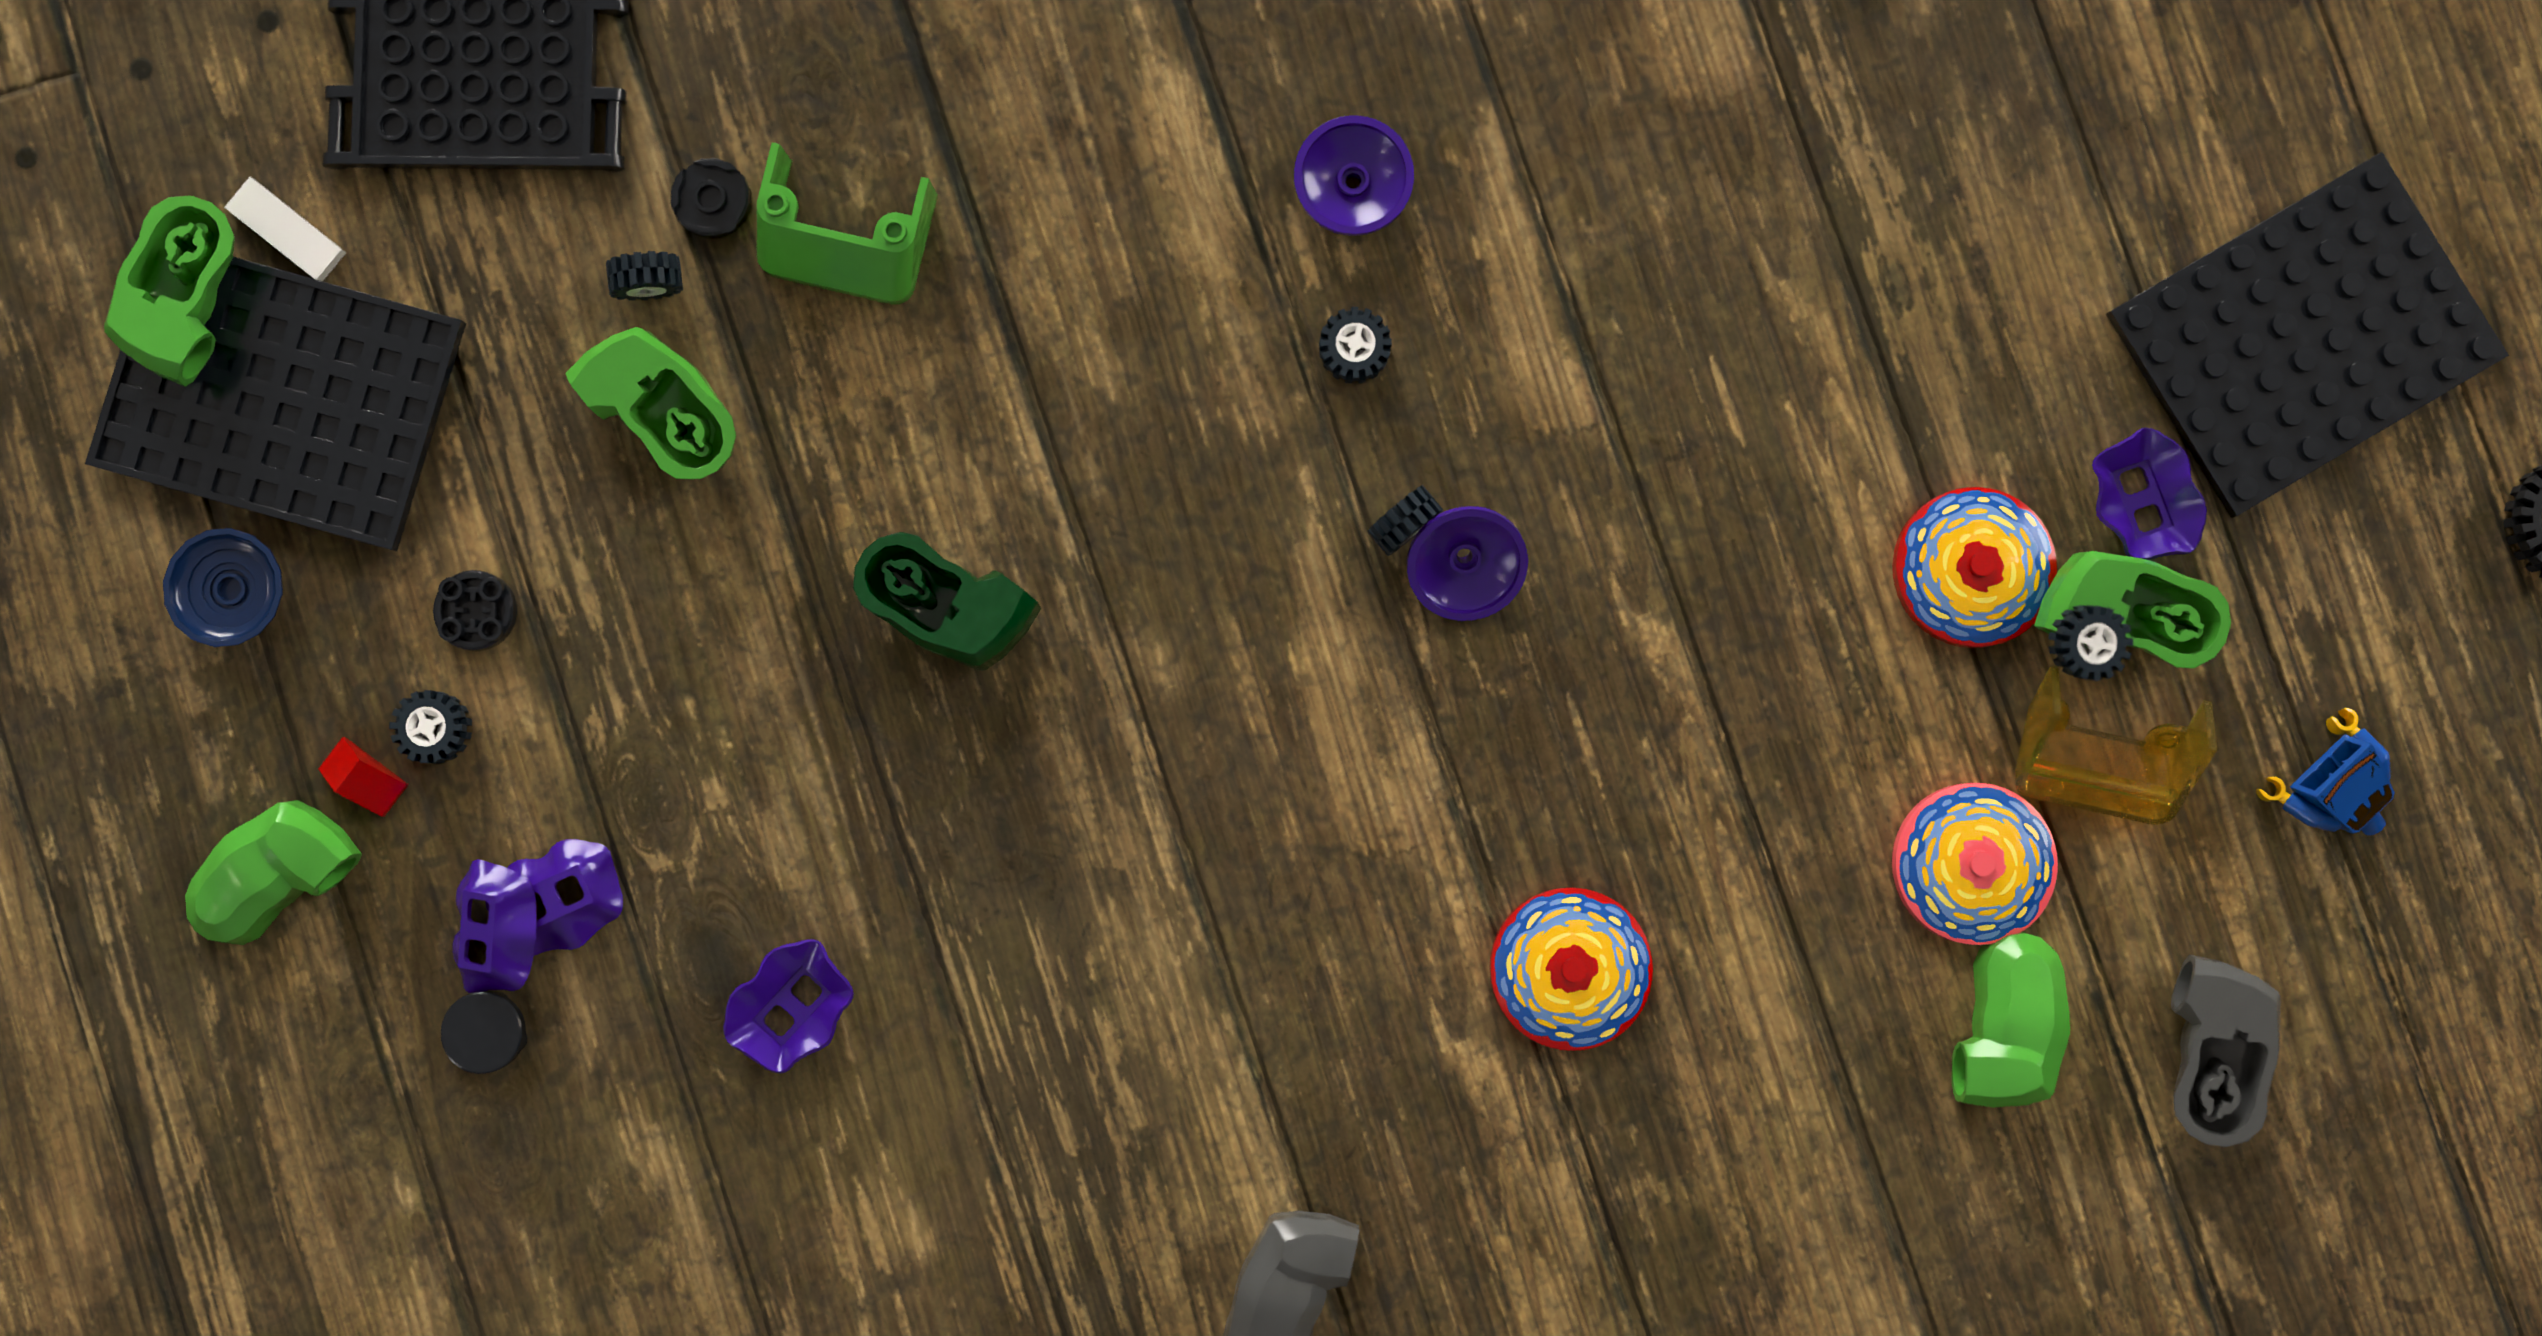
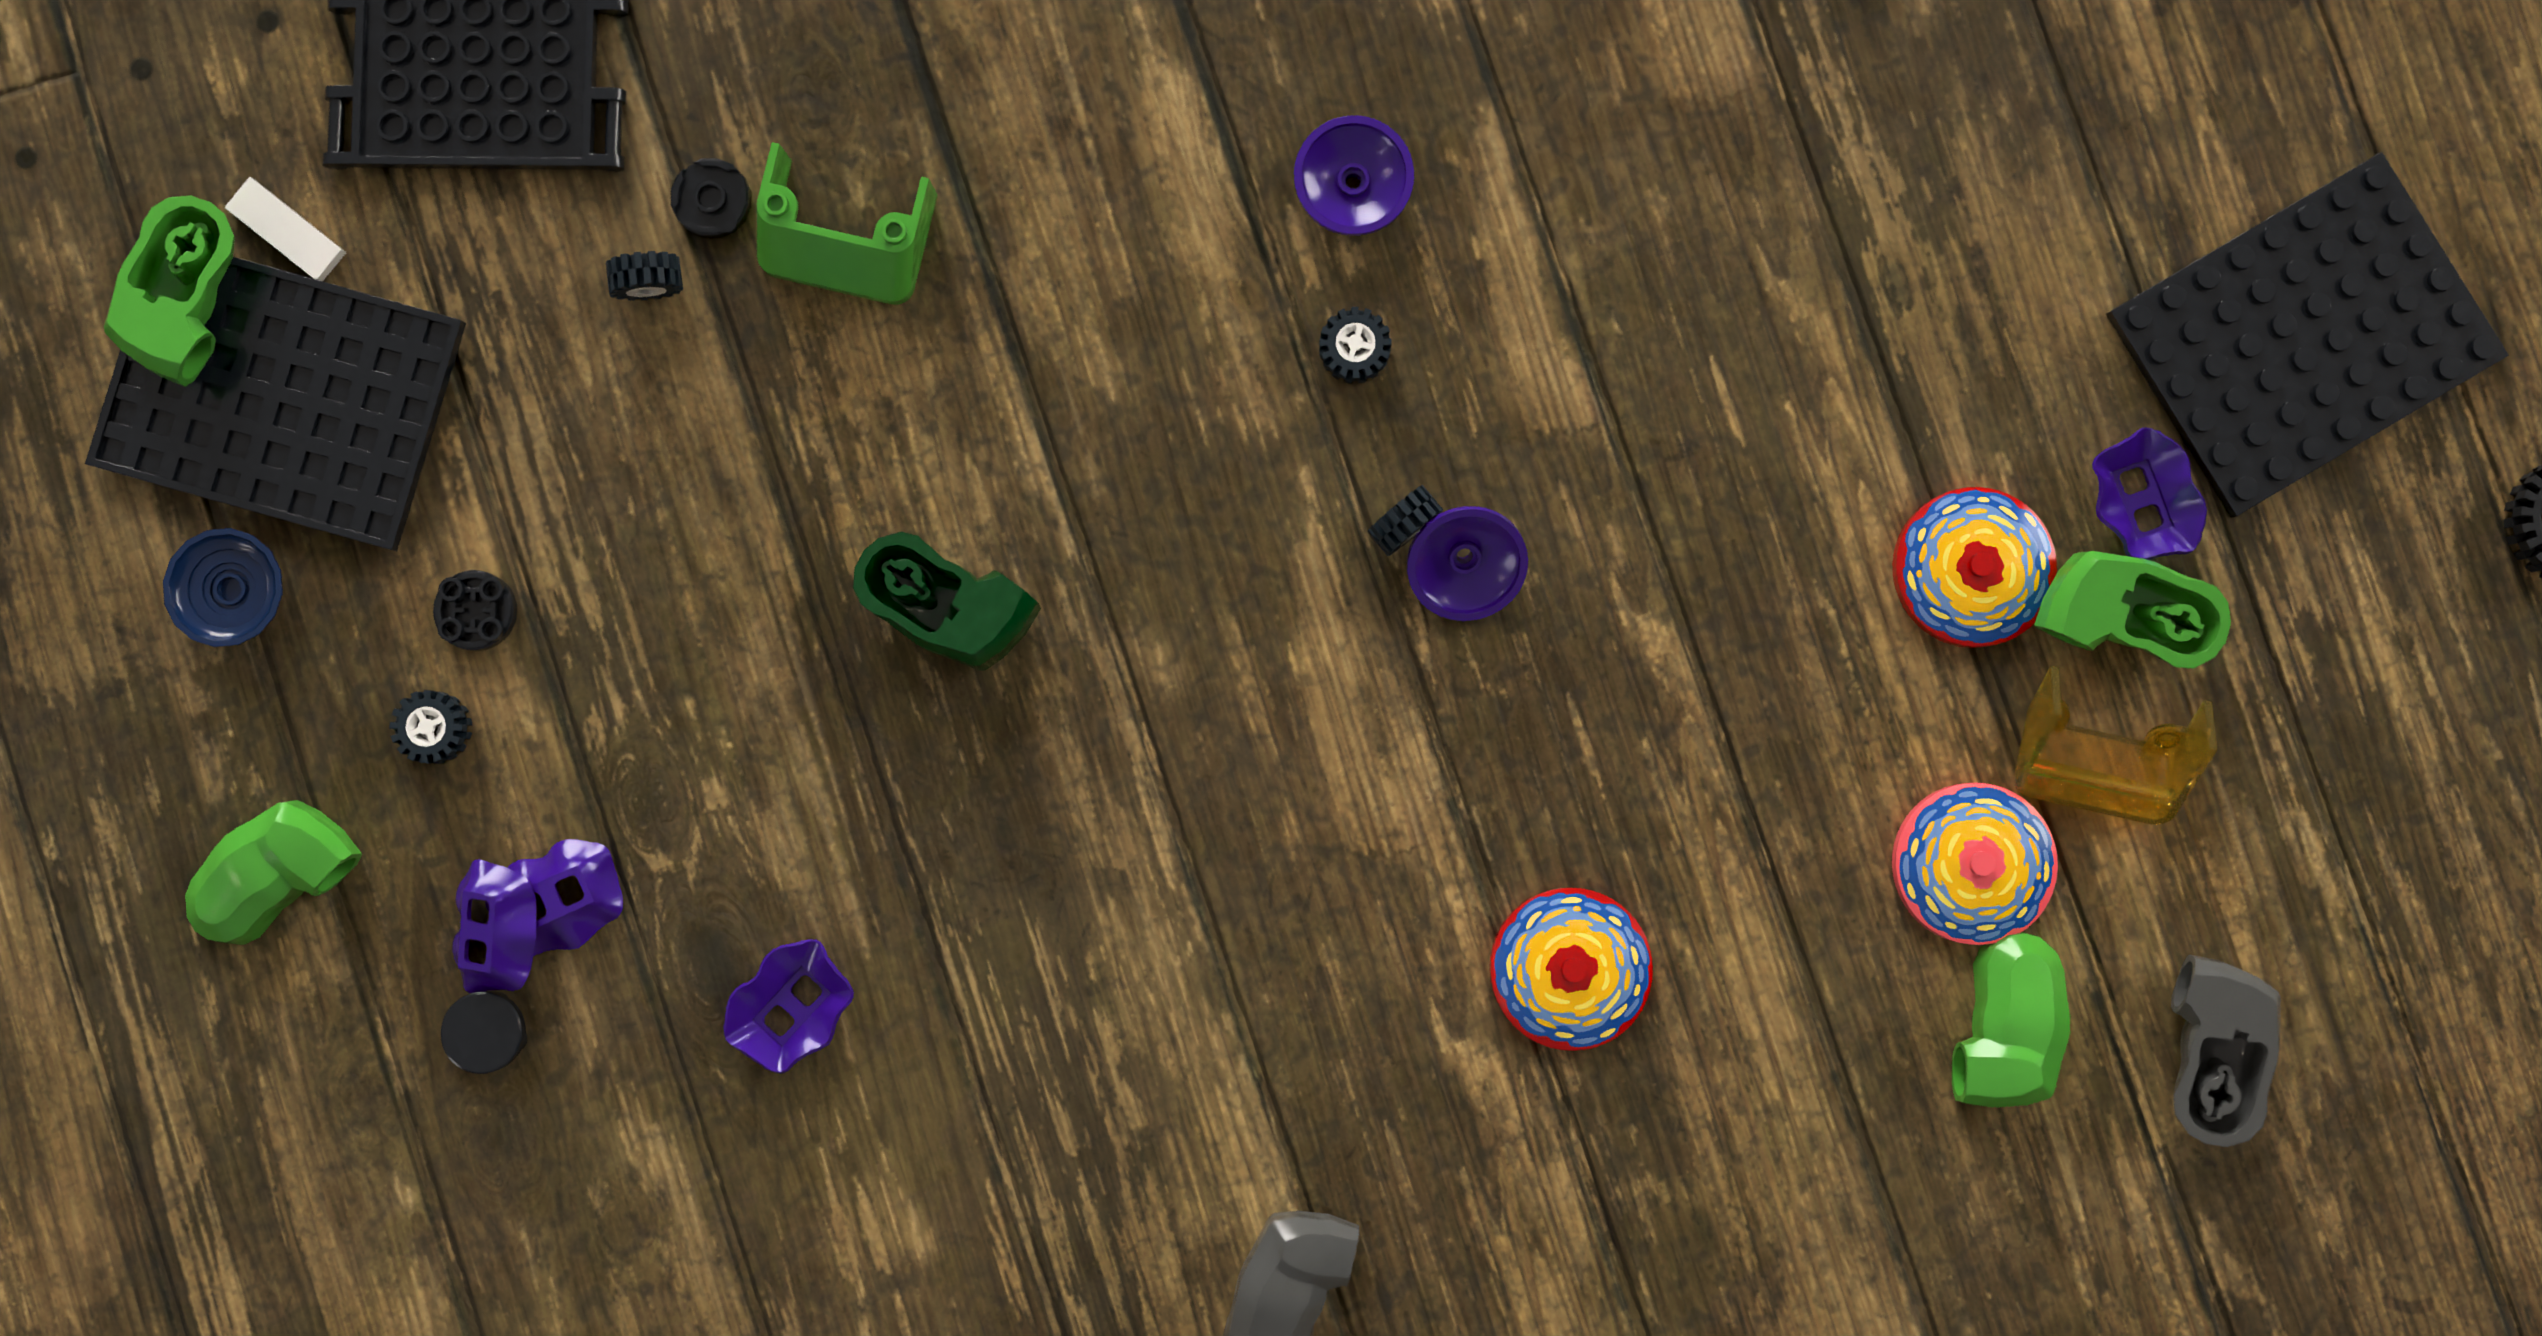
(361, 778): red slope -> none
(658, 400): bright green piece -> none
(2104, 645): black wheel -> none
(2344, 785): blue torso -> none

